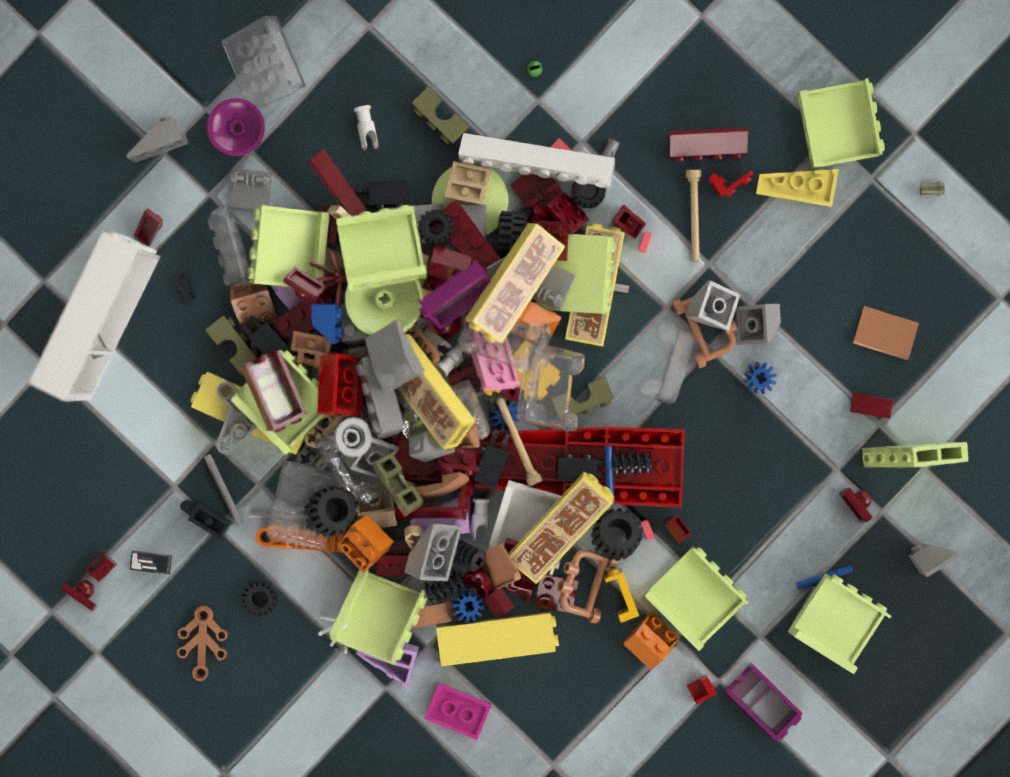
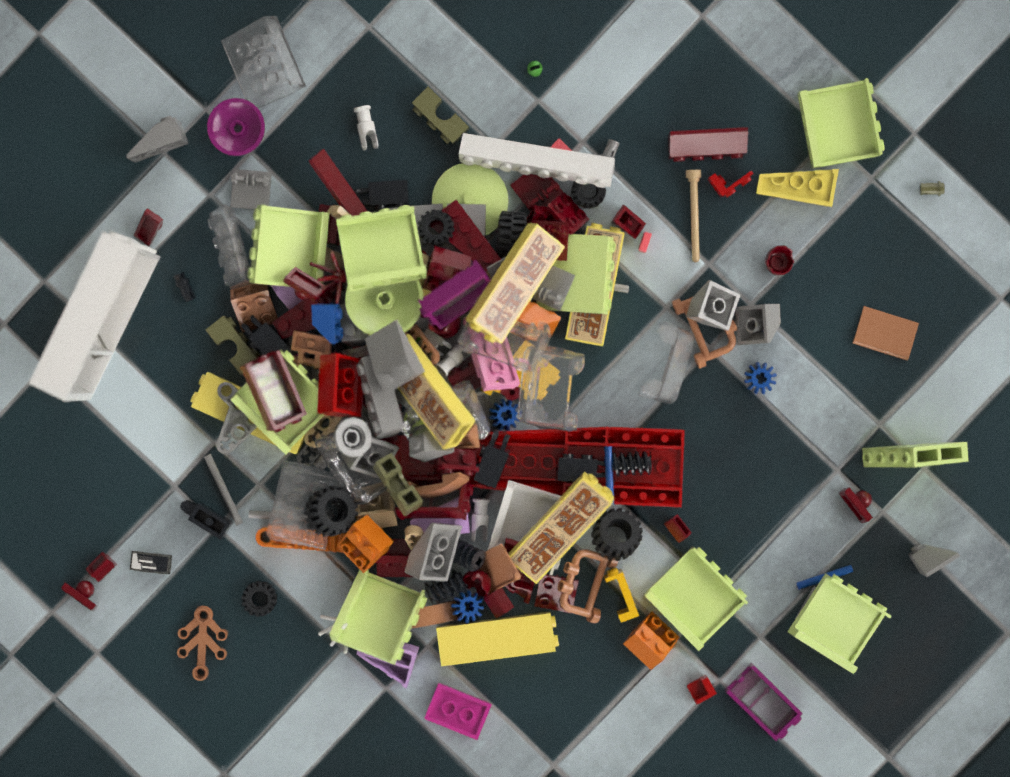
(468, 183): tan slope -> none
(532, 476): tan piece -> none
(599, 394): olive arch -> none
(647, 529): coral tile -> none
(779, 260): none -> dark red hair
(871, 405): dark red slope -> none

